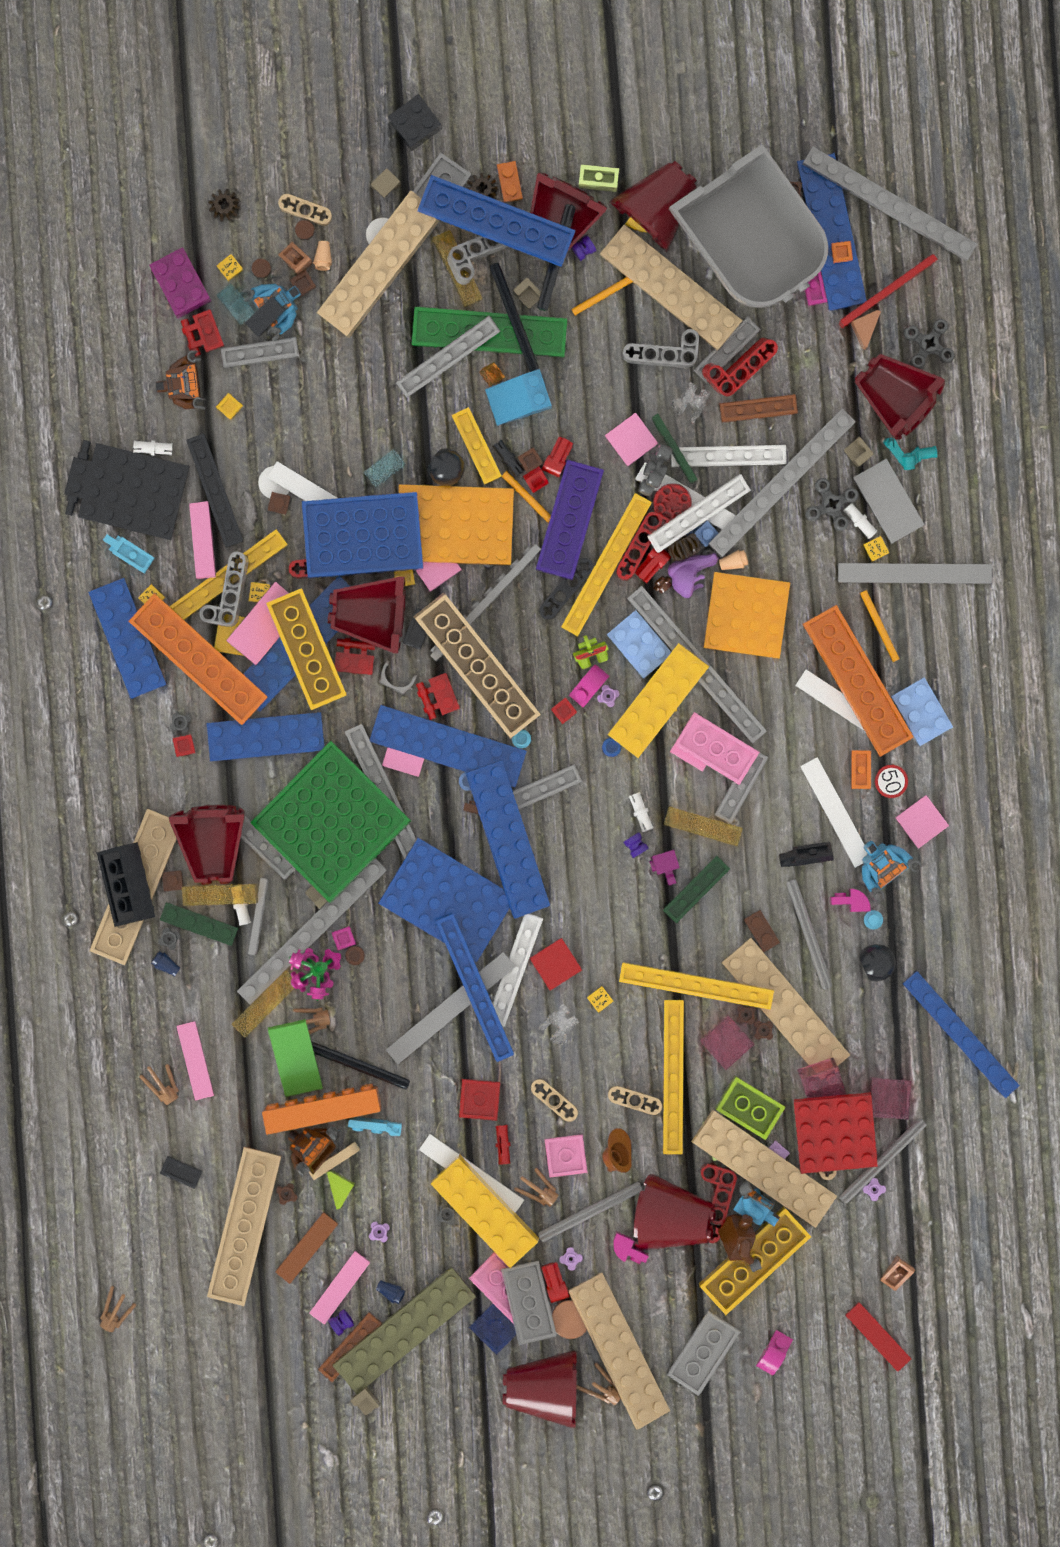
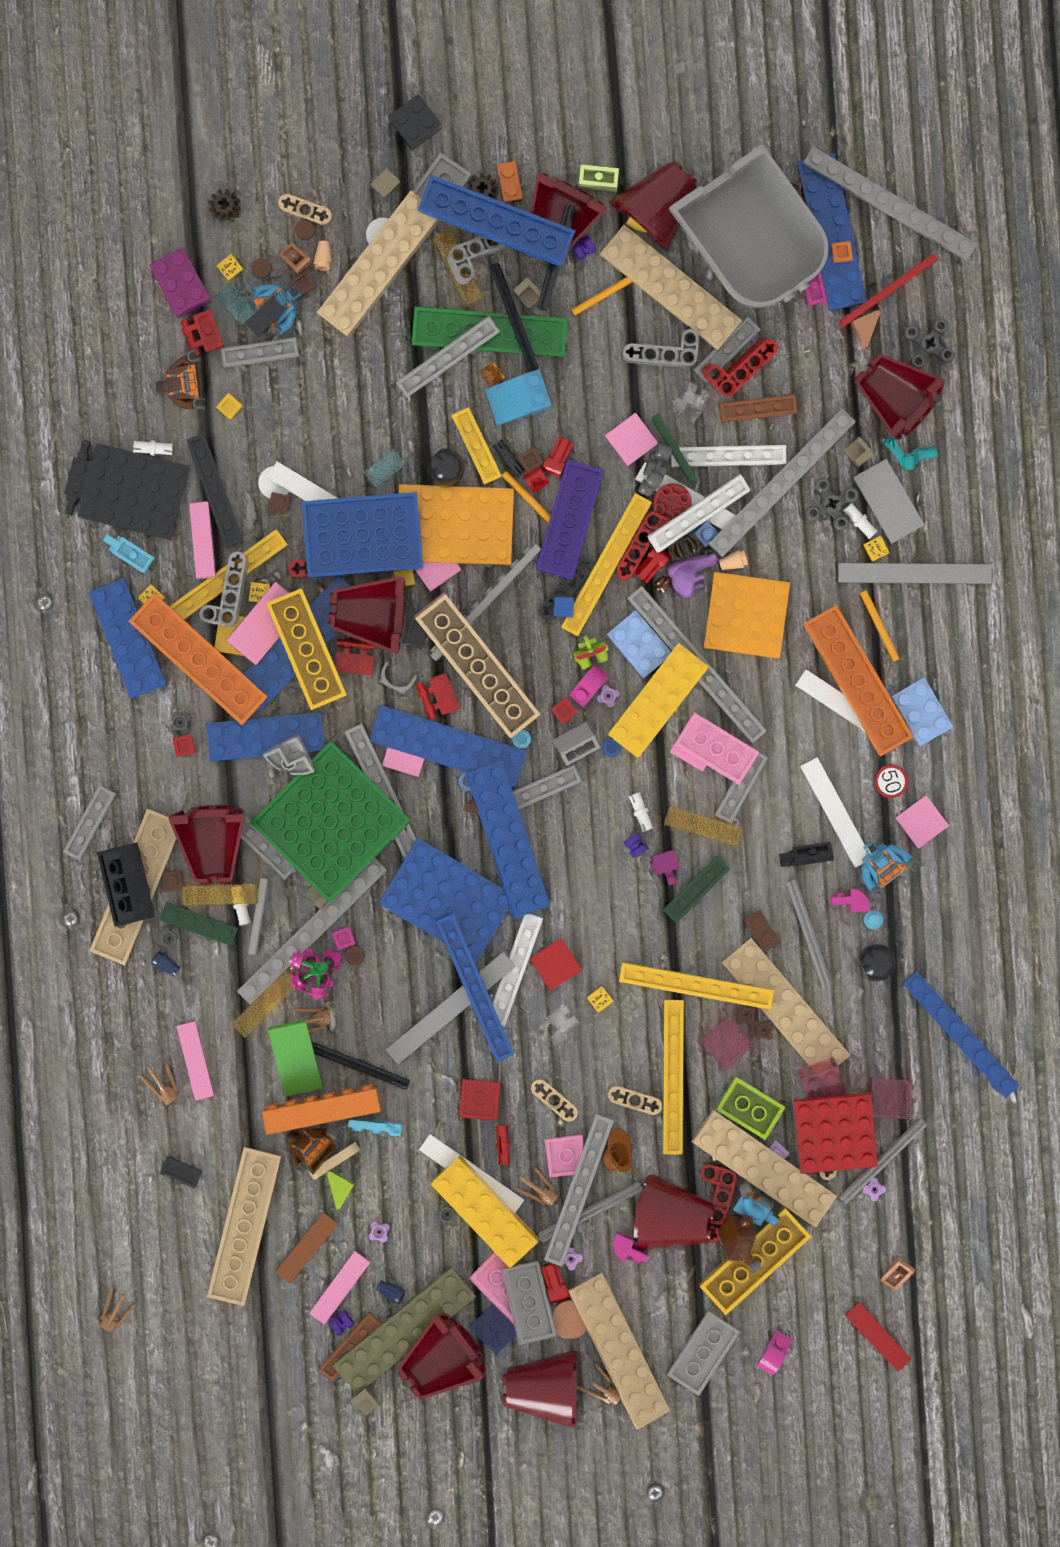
(89, 822): none -> light grey tile
(283, 1198): reddish brown plate -> none
(290, 756): none -> light grey brick
(442, 1359): none -> dark red cone
(563, 607): none -> blue tile
(576, 743): none -> light grey brick
(579, 1190): none -> light grey plate
(860, 769): orange plate -> none

